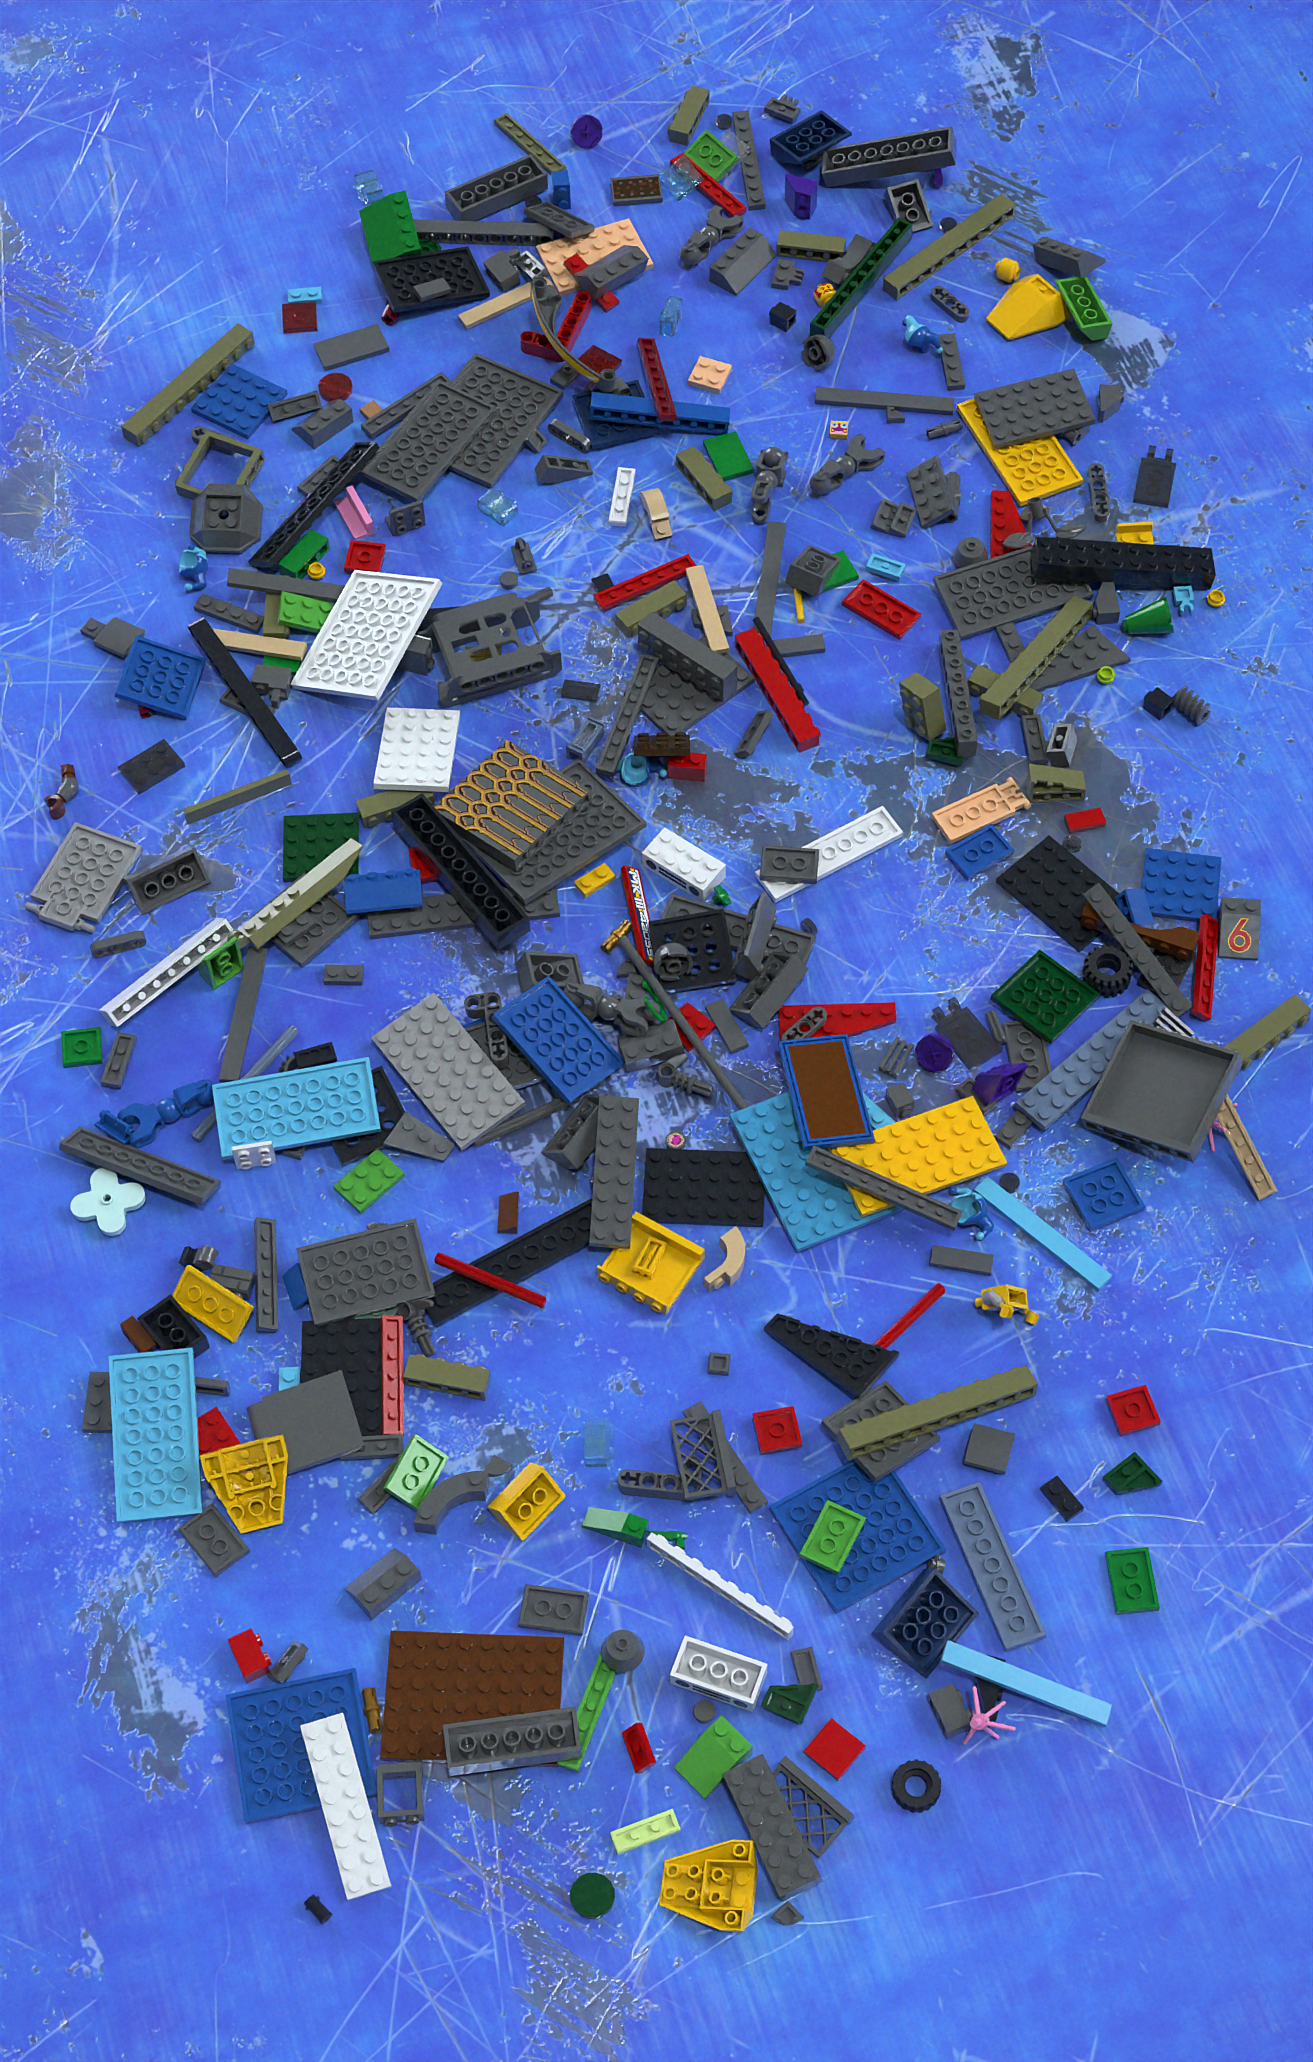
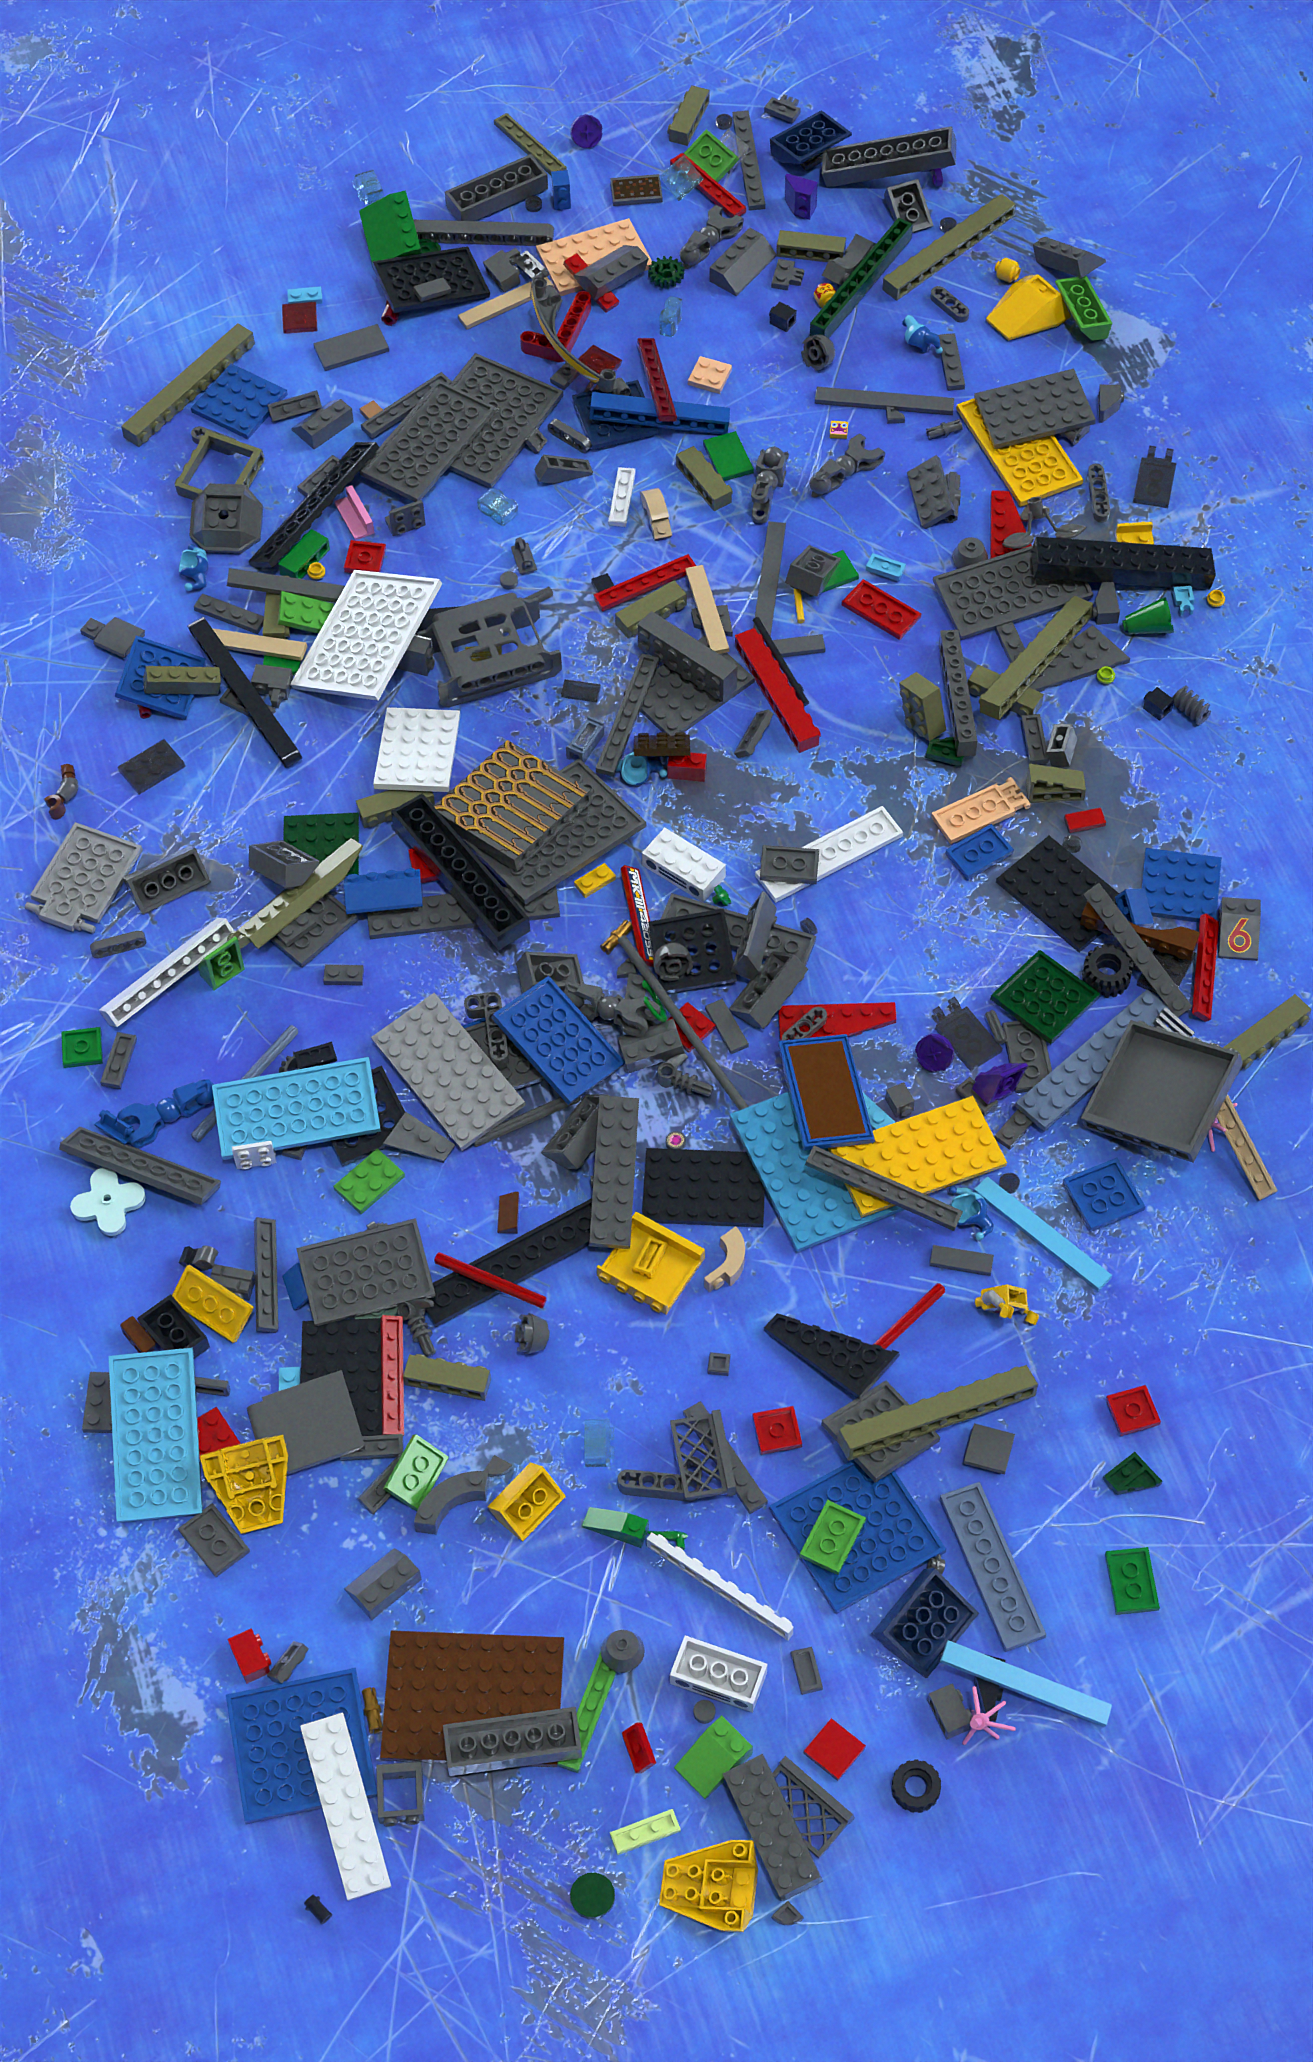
(181, 680): none -> olive brick
(237, 796): tile -> none
(243, 1014): dark grey tile -> none
(282, 863): none -> dark grey slope
(335, 387): clear red tile -> none
(531, 1333): none -> dark grey cone
(553, 1610): dark grey tile -> none
(559, 219): dark grey tile -> none
(666, 272): none -> dark green gear
(790, 1700): dark green wing -> none
(893, 518): dark grey slope -> none
(903, 1044): dark grey tile -> none
(1062, 1498): black plate -> none

